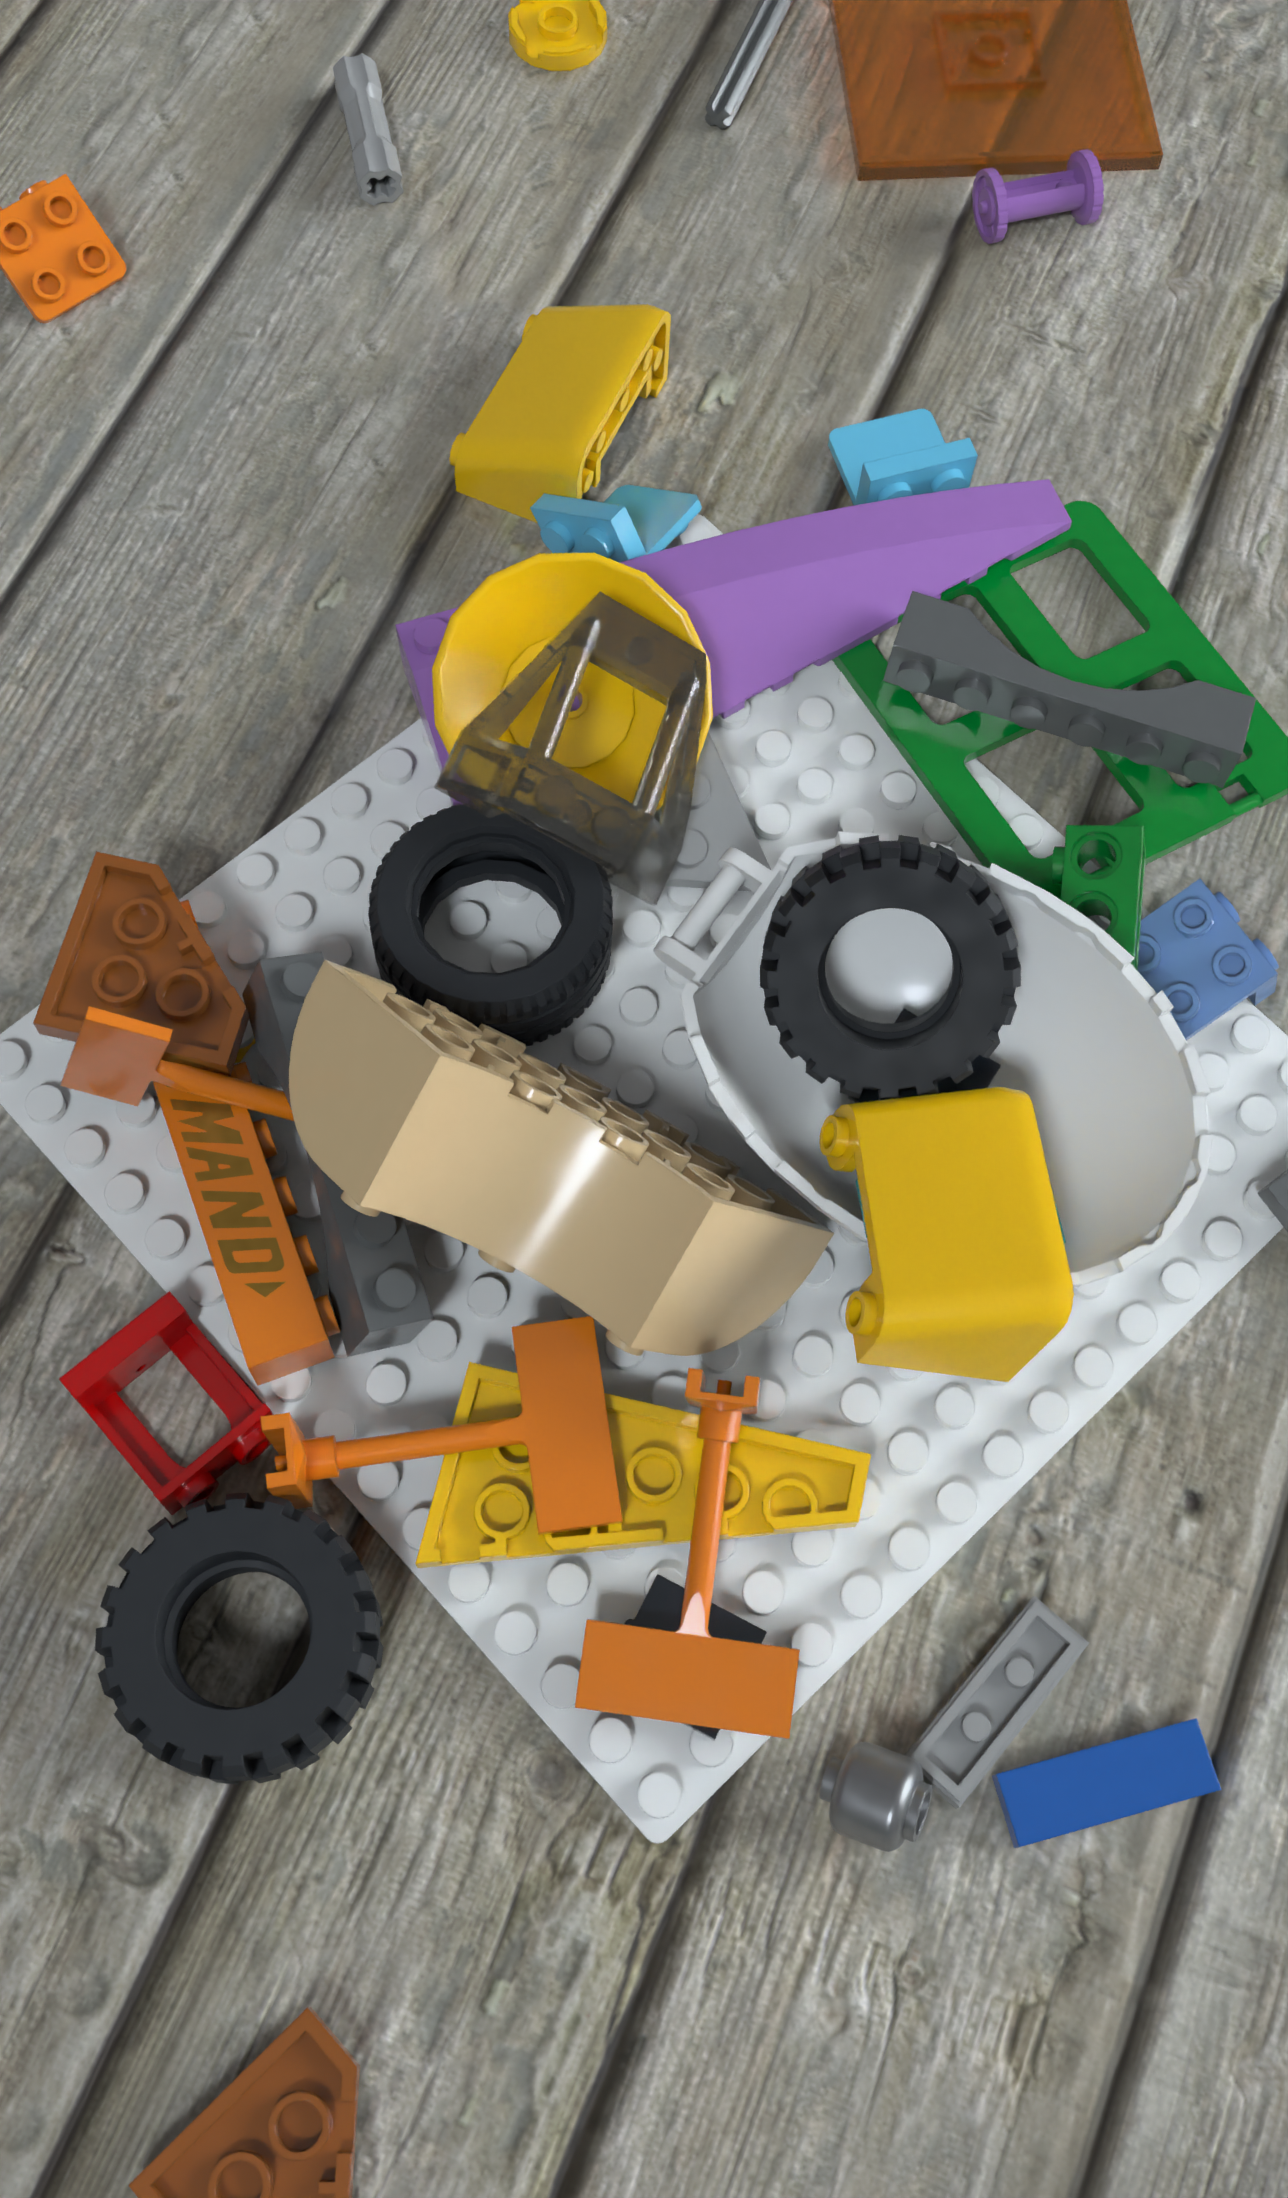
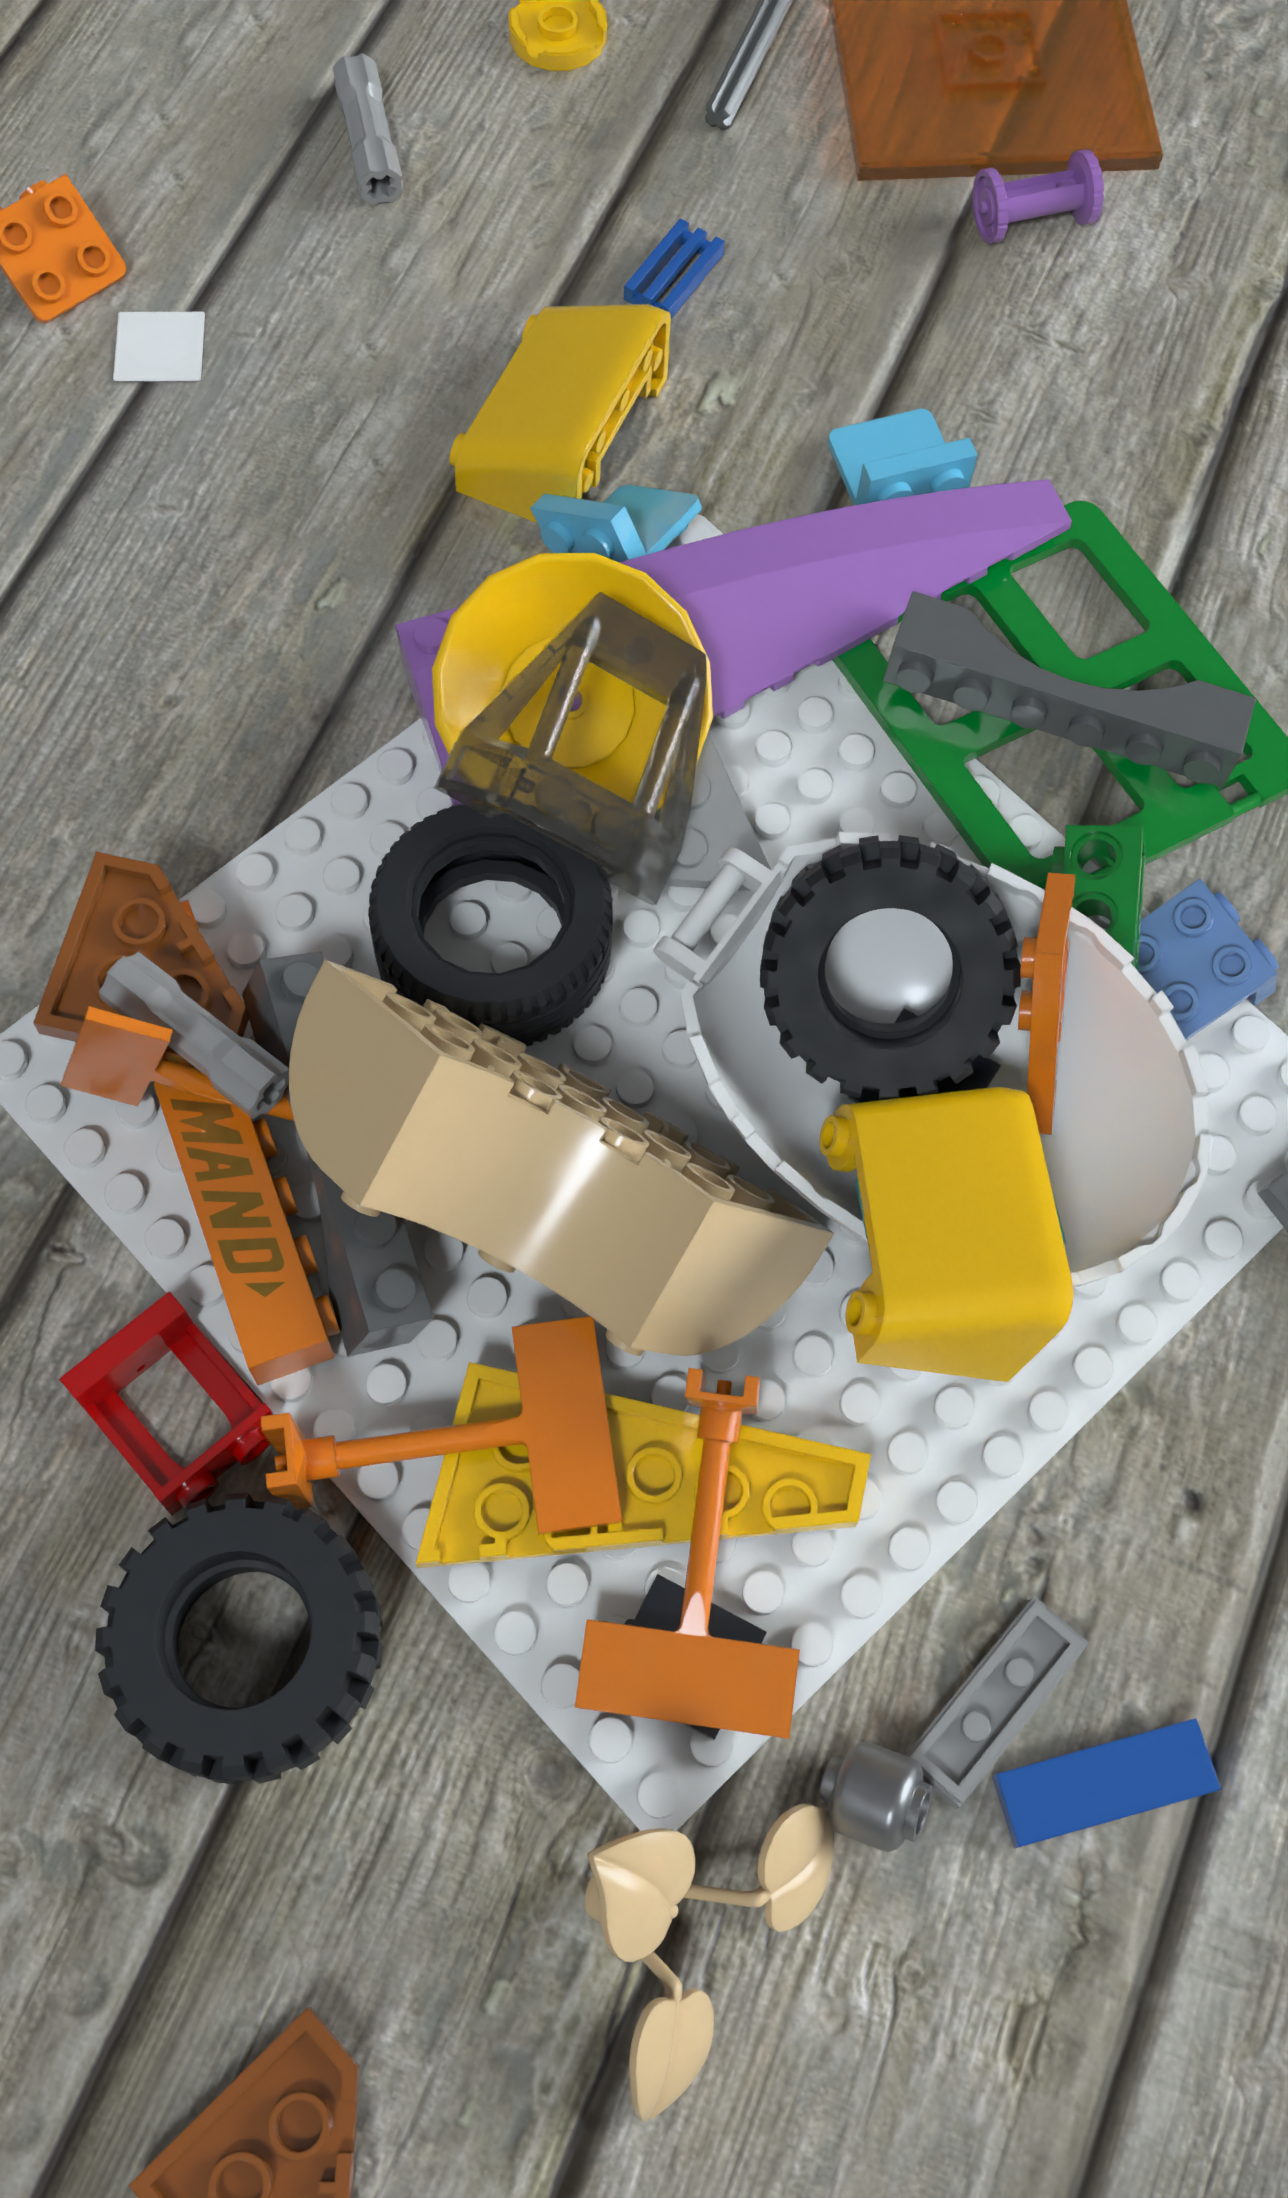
(159, 346): none -> white sticker
(232, 1063): none -> light grey axle
(637, 1896): none -> tan plant
(692, 242): none -> blue tile
(1041, 1010): none -> orange wing

